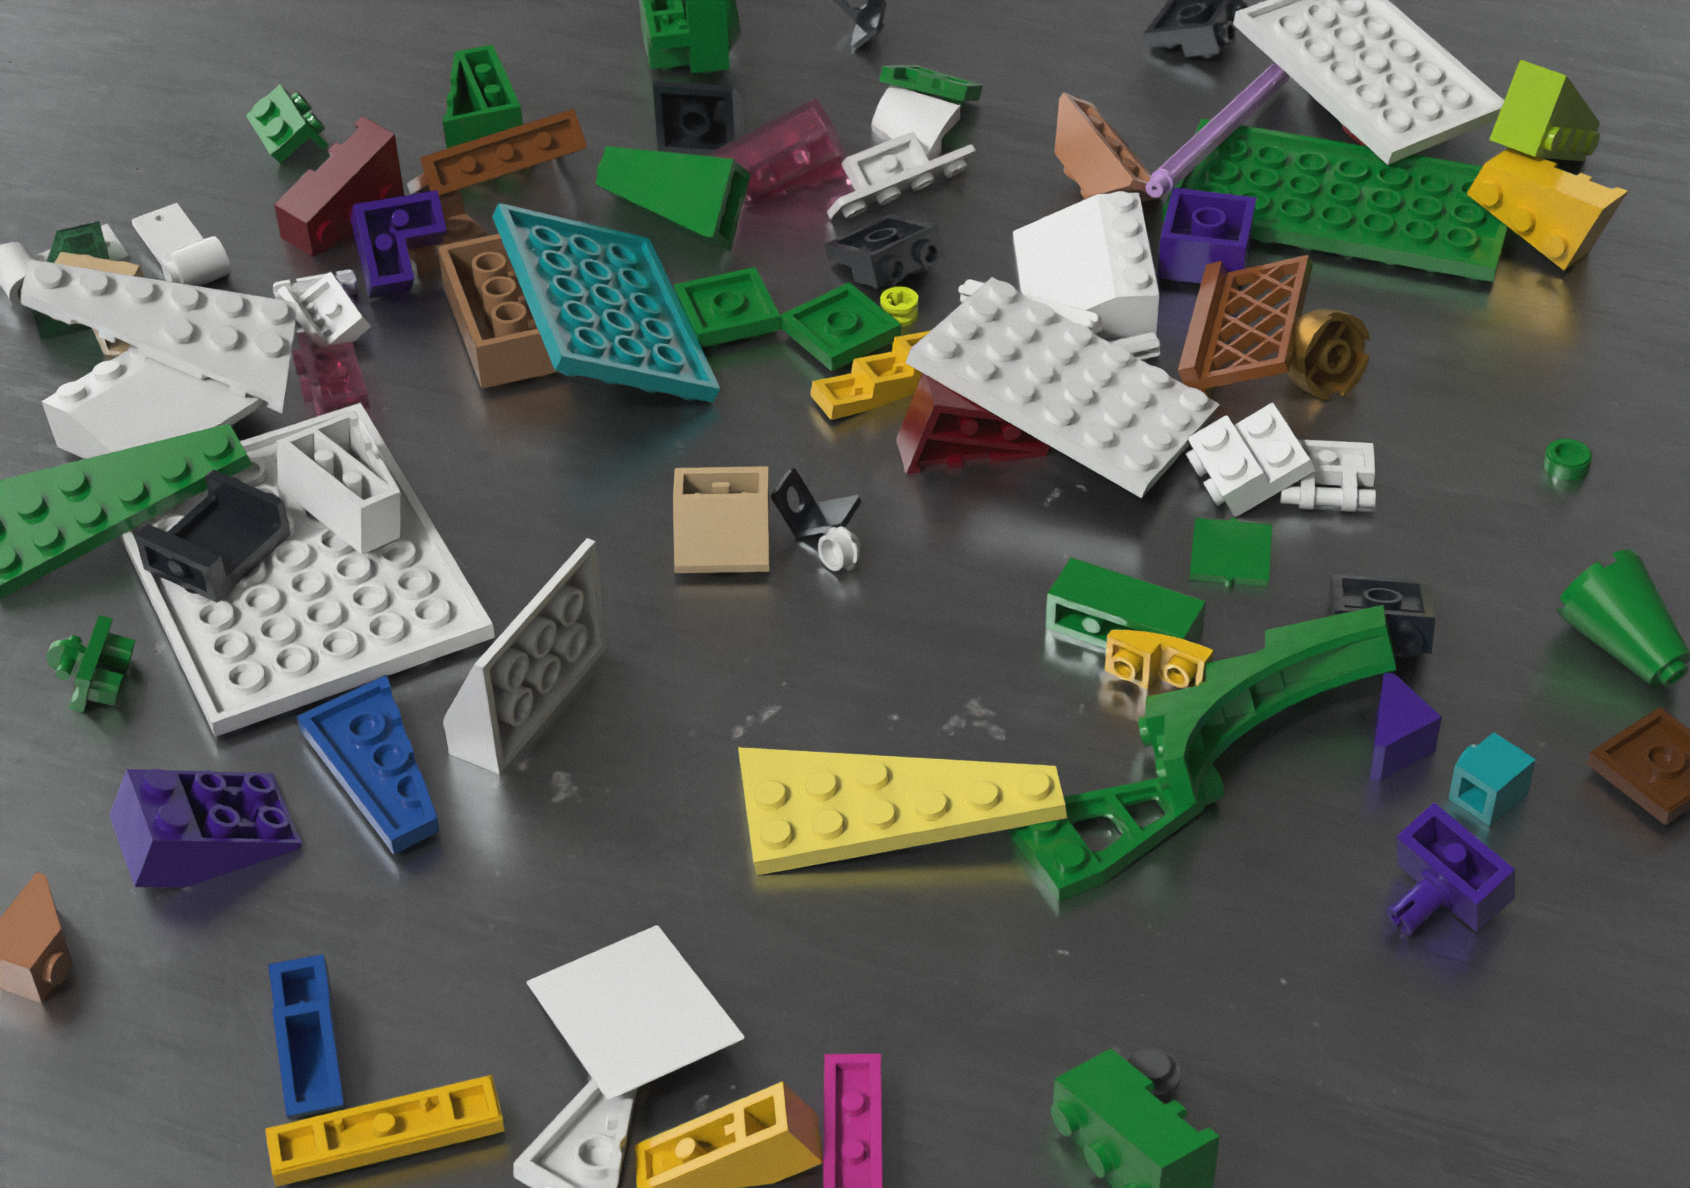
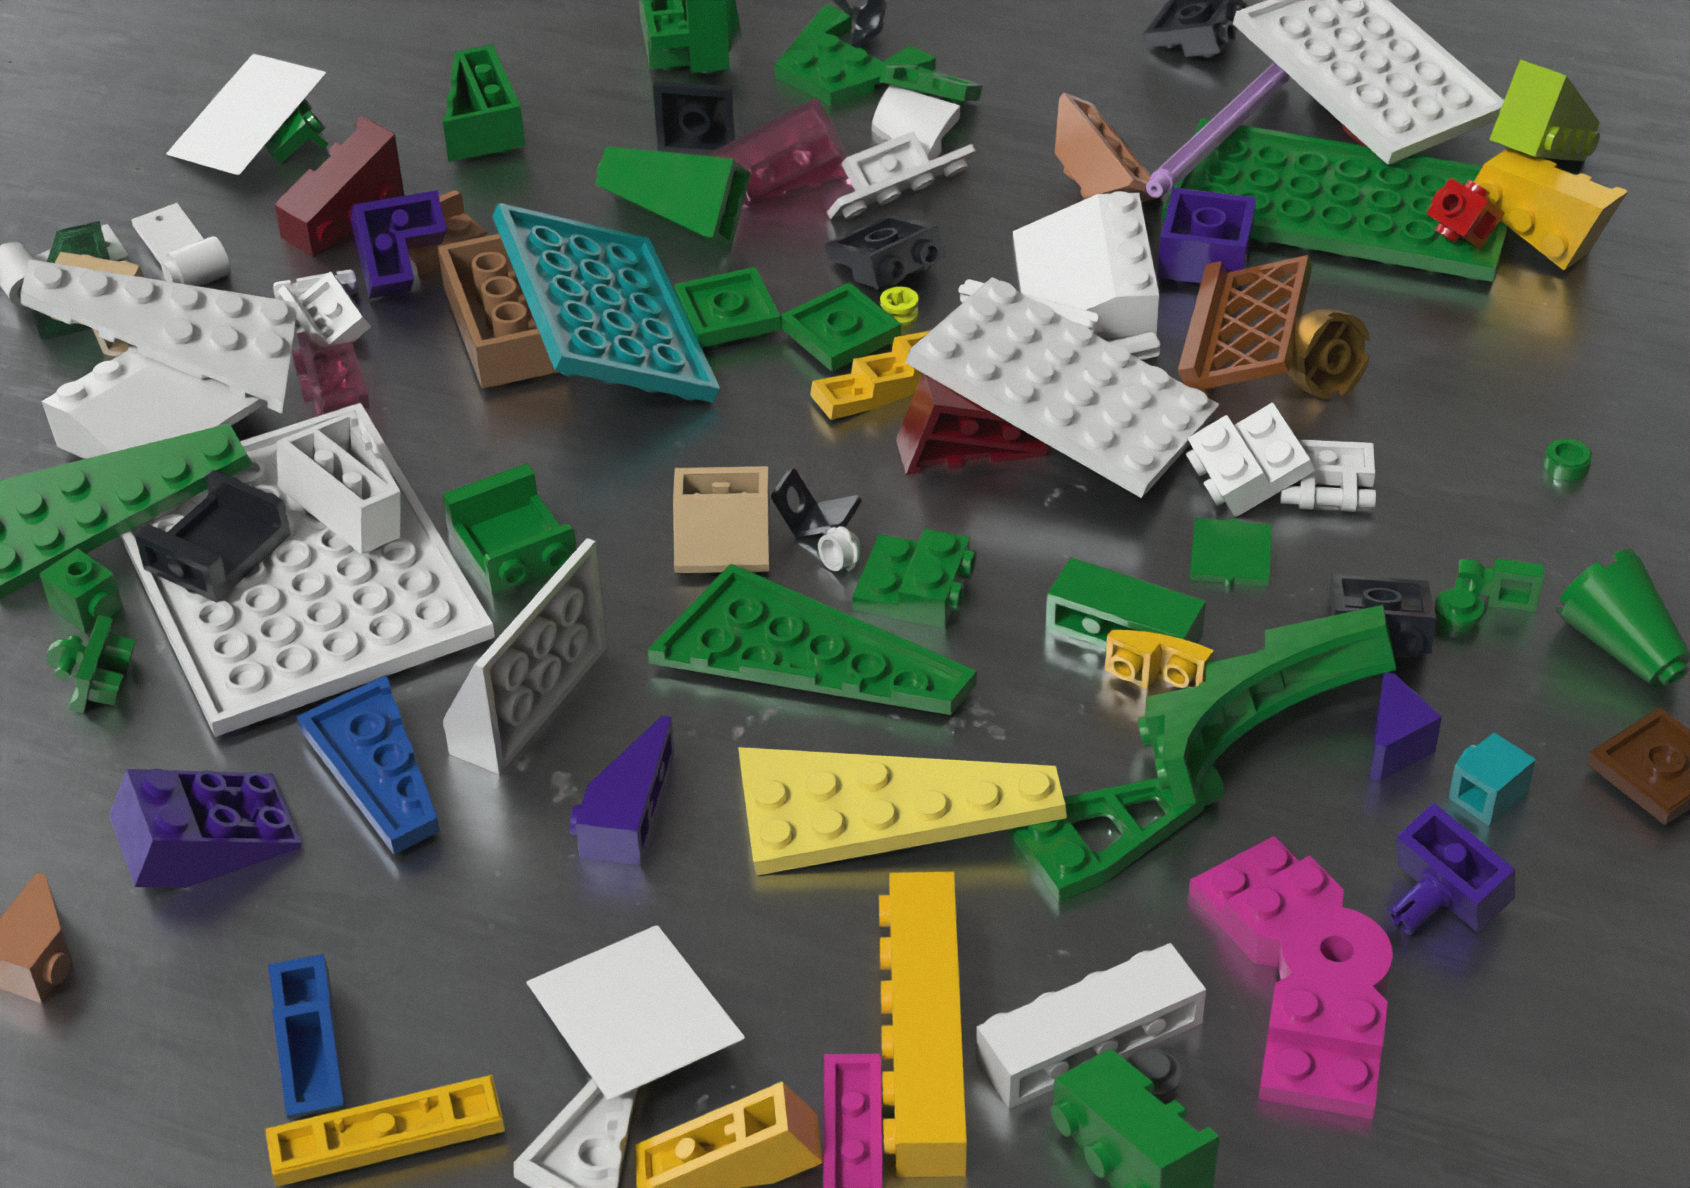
(81, 590): none -> green brick
(246, 114): none -> white sticker
(500, 154): dark orange fence -> none
(507, 529): none -> green panel
(624, 799): none -> dark purple slope
(785, 639): none -> green wing
(833, 69): none -> green wing
(915, 578): none -> green plate
(924, 1028): none -> yellow brick
(1114, 1009): none -> white brick
(1331, 969): none -> dark pink plate
(1458, 609): none -> green plate
(1464, 212): none -> red brick
(1507, 584): none -> green plate

